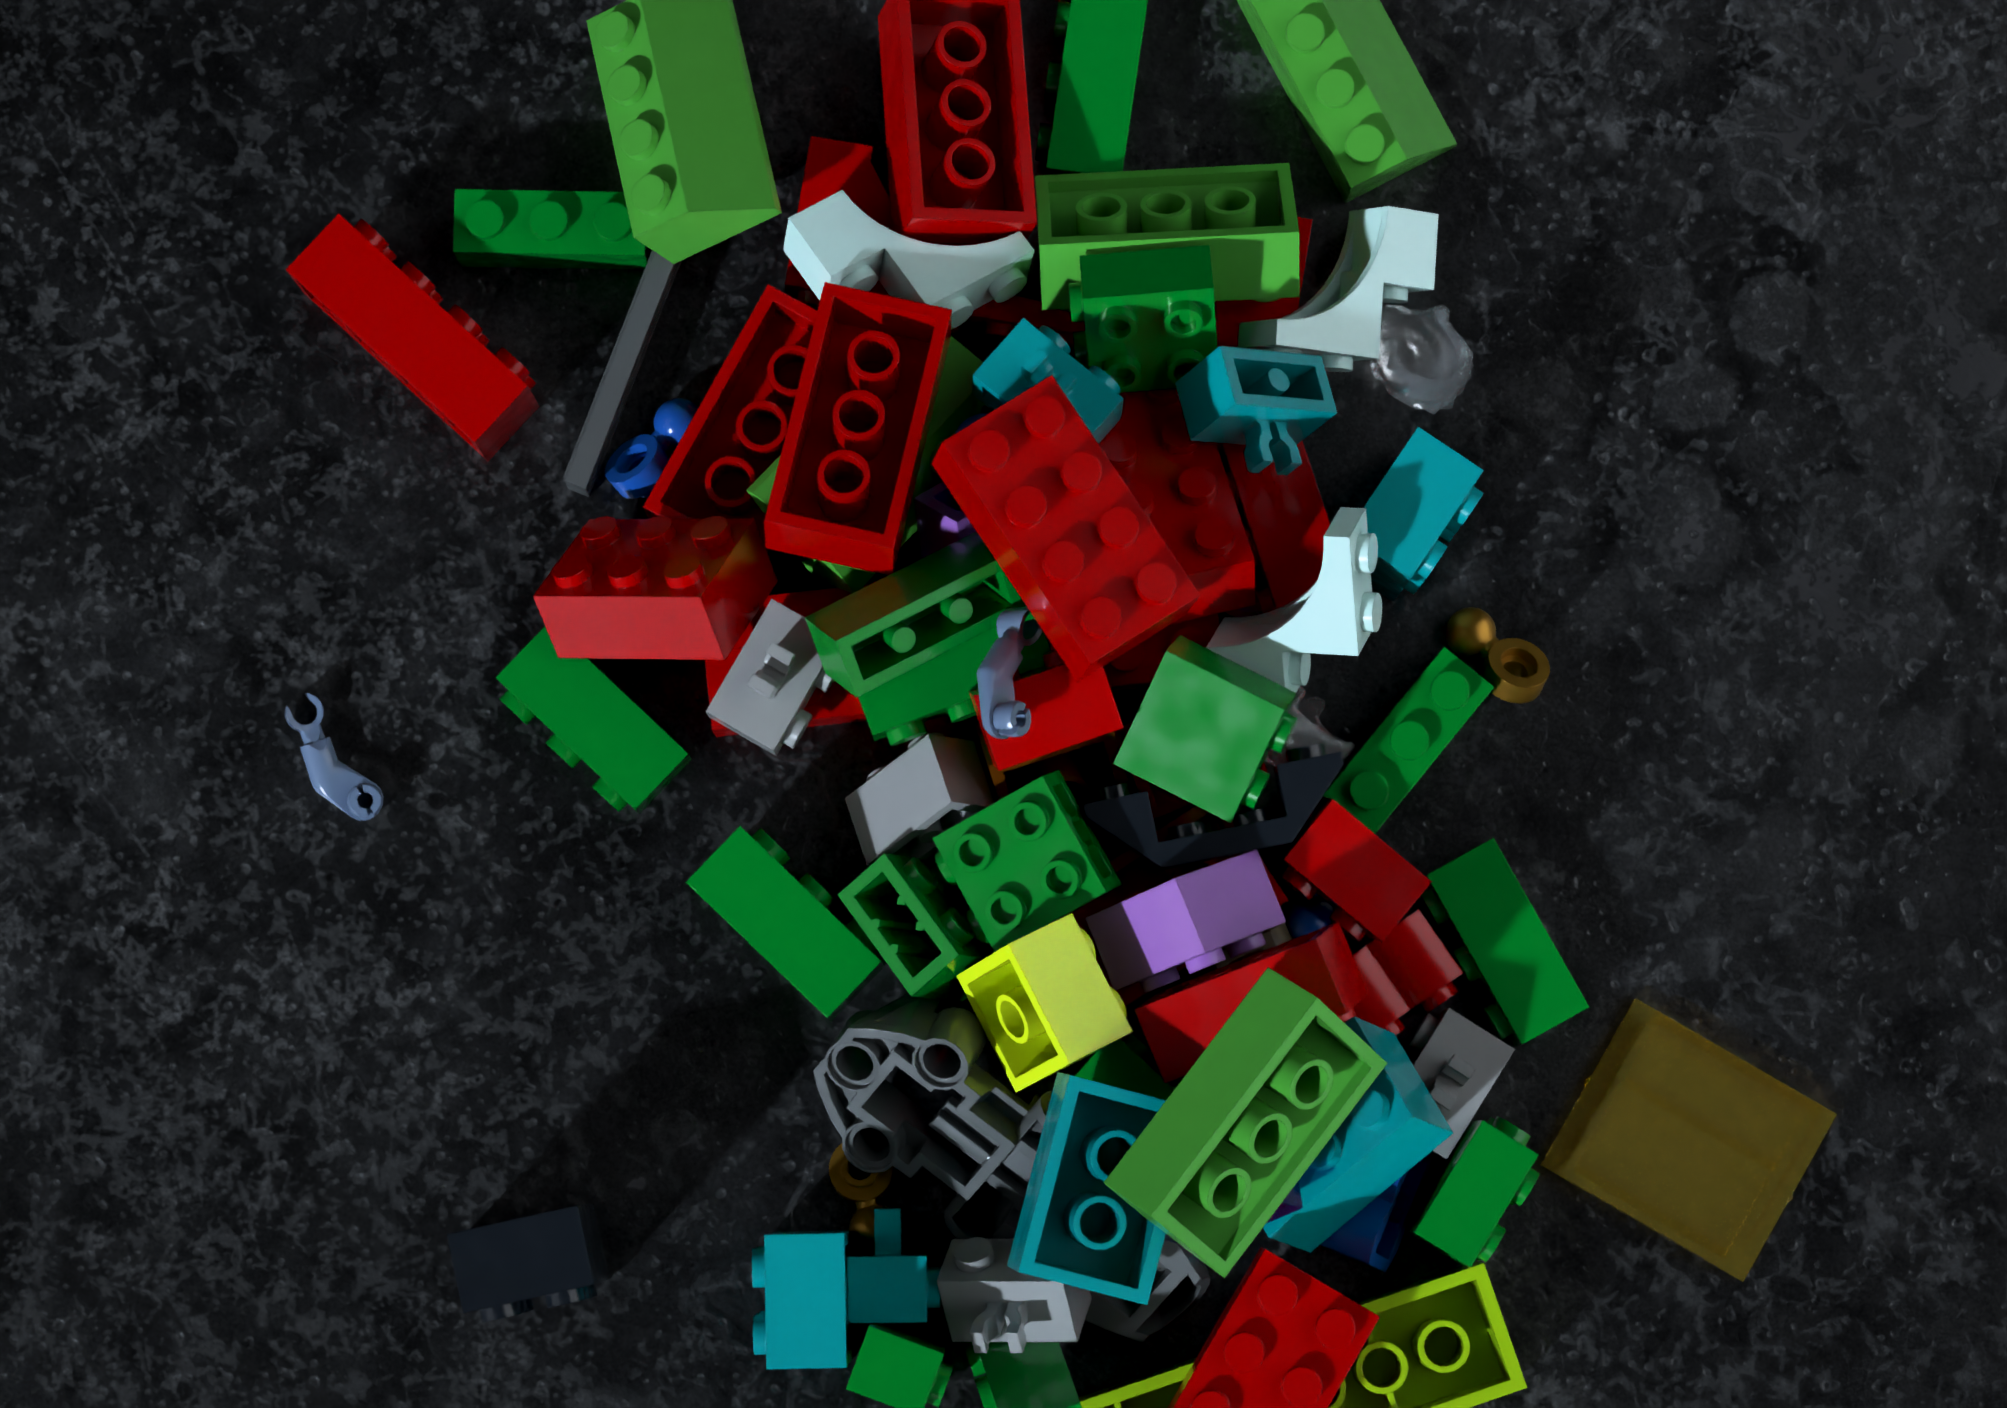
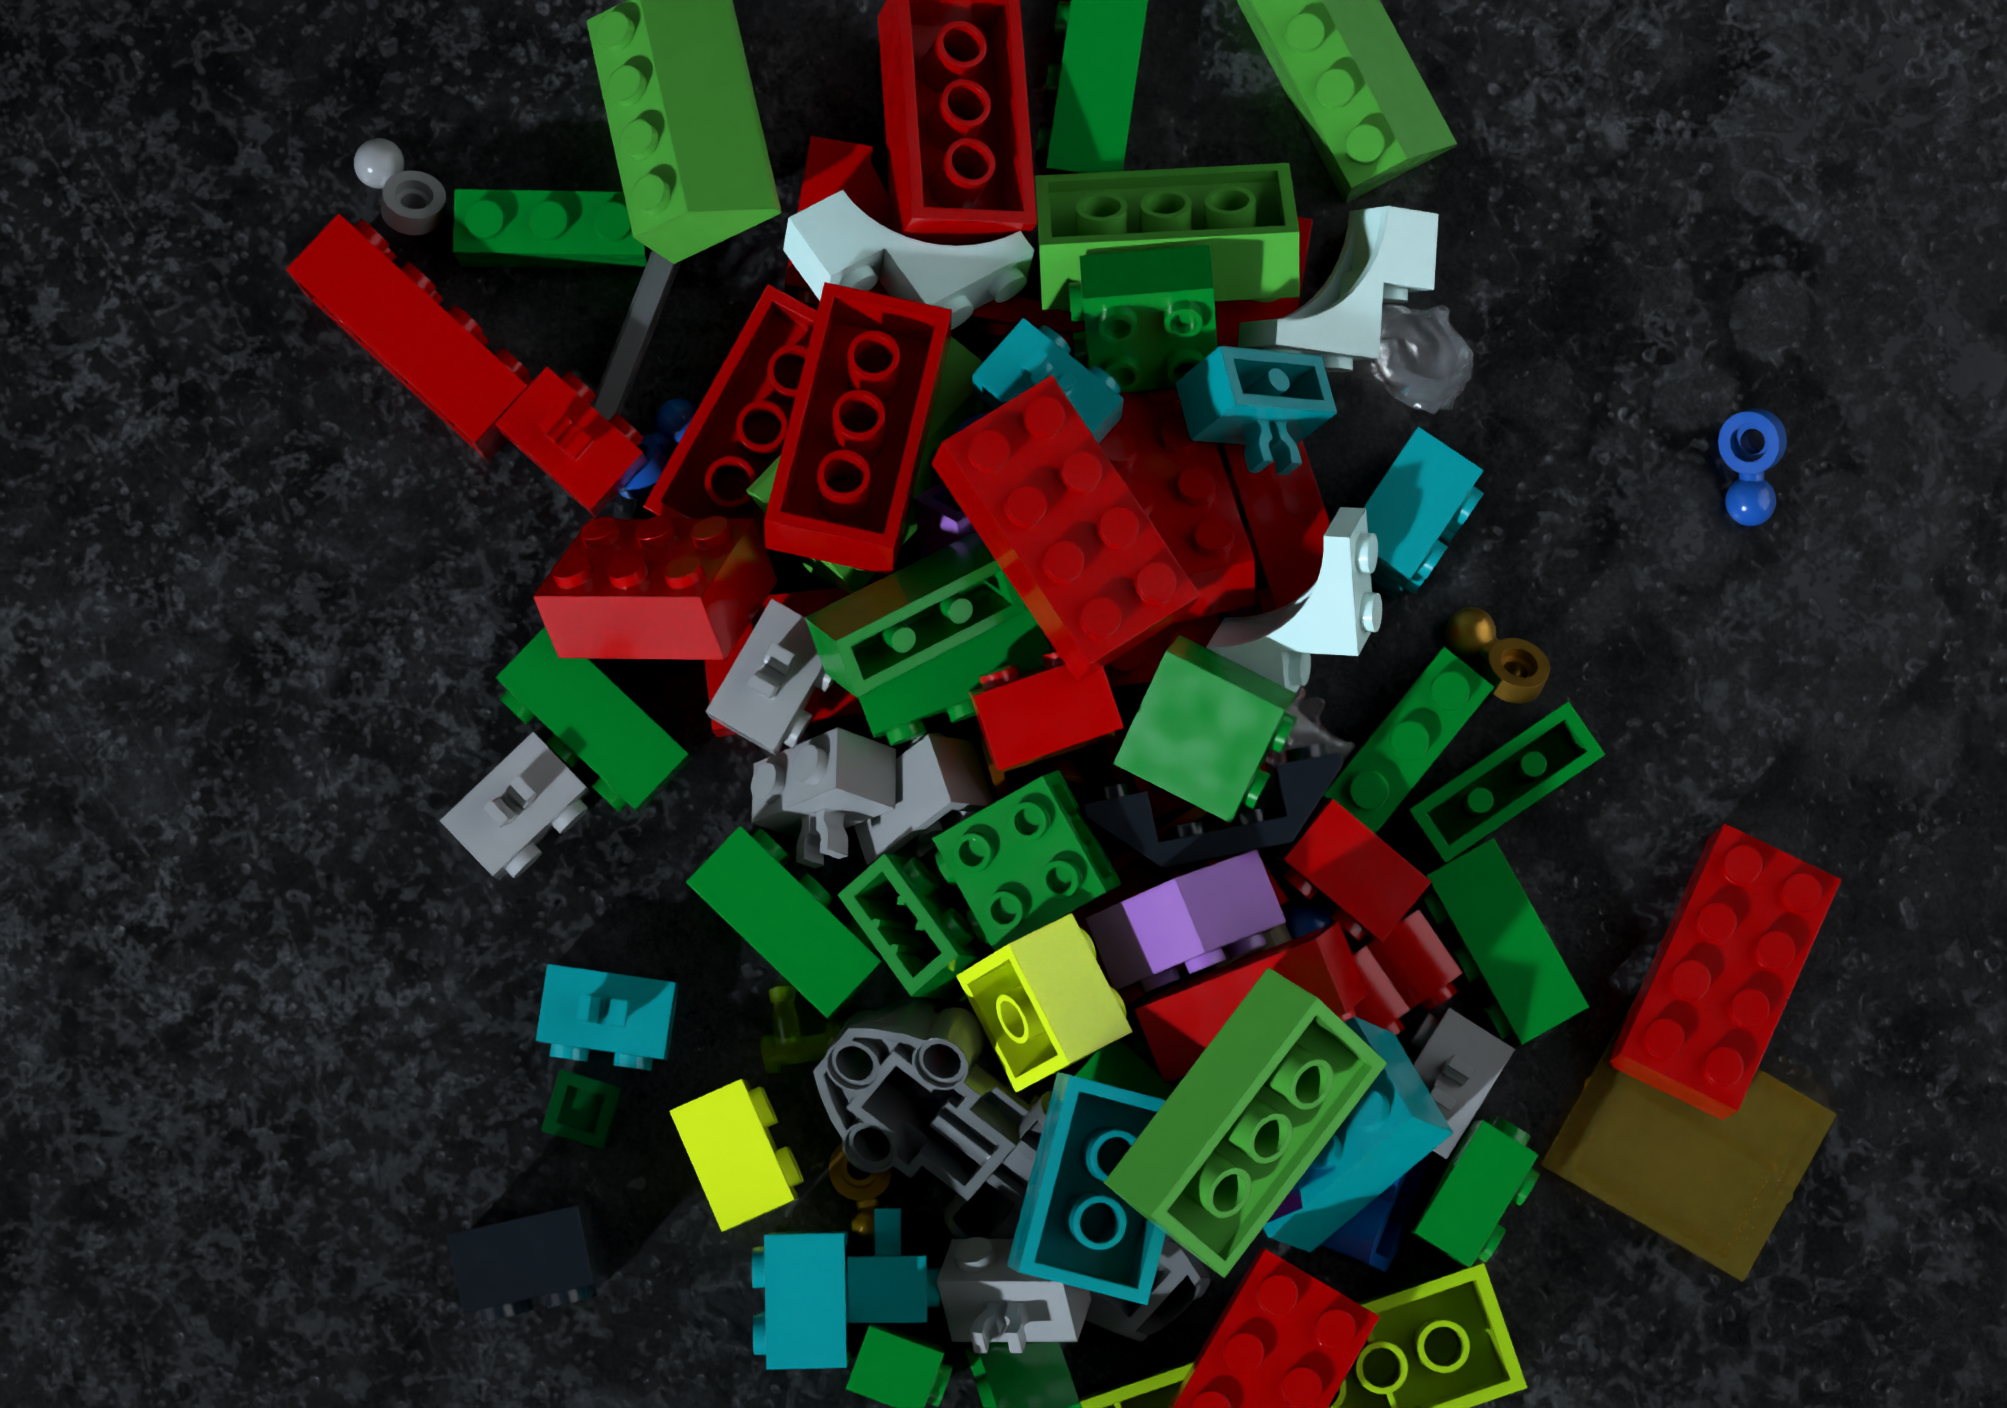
(330, 777): sand blue arm -> none
(410, 199): none -> light grey plate
(517, 808): none -> light grey brick
(573, 440): none -> red brick
(581, 1109): none -> dark green plate
(608, 1015): none -> teal brick
(736, 1153): none -> neon yellow brick
(786, 1044): none -> clear neon green piece
(823, 790): none -> light grey brick
(1000, 712): sand blue arm -> none
(1503, 784): none -> green brick
(1724, 972): none -> red brick
(1751, 497): none -> blue plate

